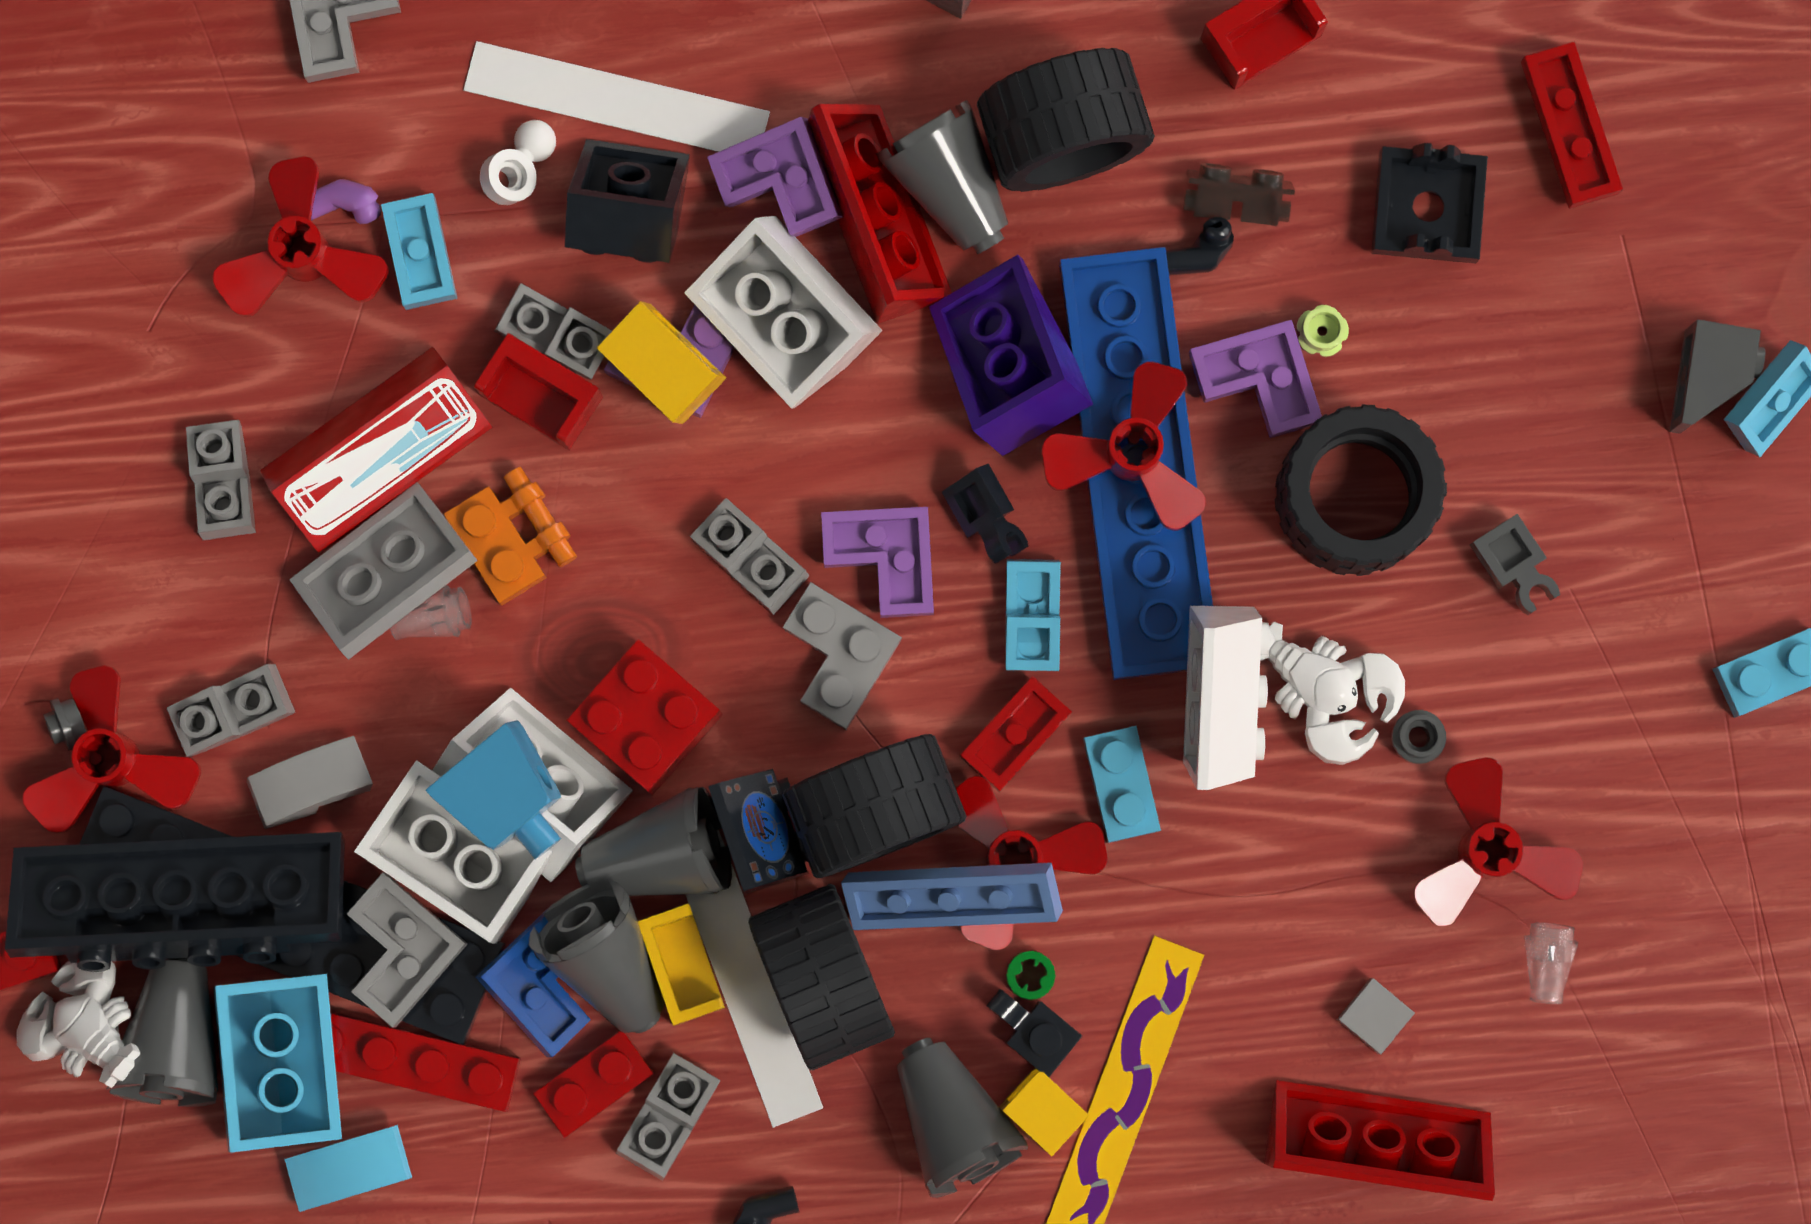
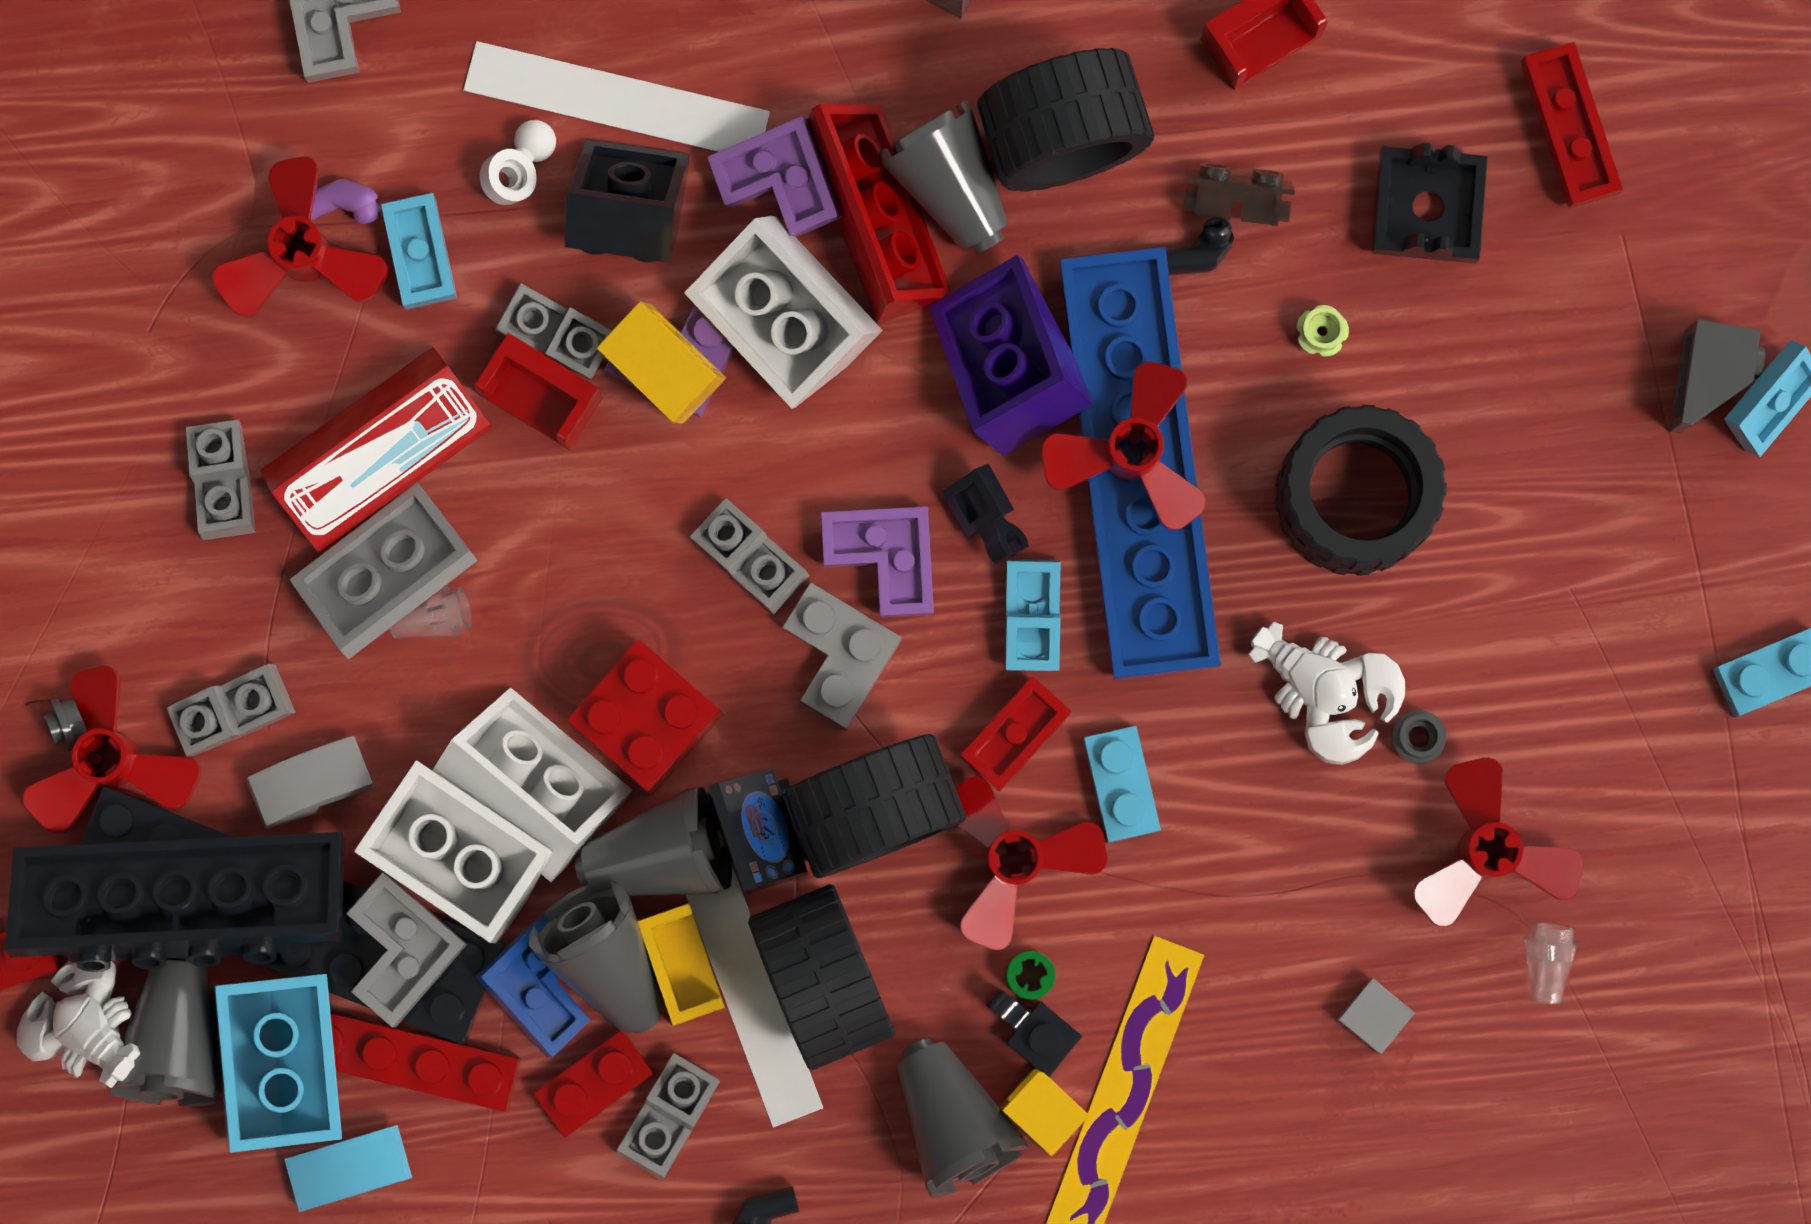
(501, 553): orange plate -> none
(501, 792): dark azure torso -> none
(952, 896): medium blue plate -> none
(1224, 694): white slope -> none
(1262, 361): medium lavender plate -> none
(1381, 1140): red slope -> none
(1509, 556): dark grey plate -> none

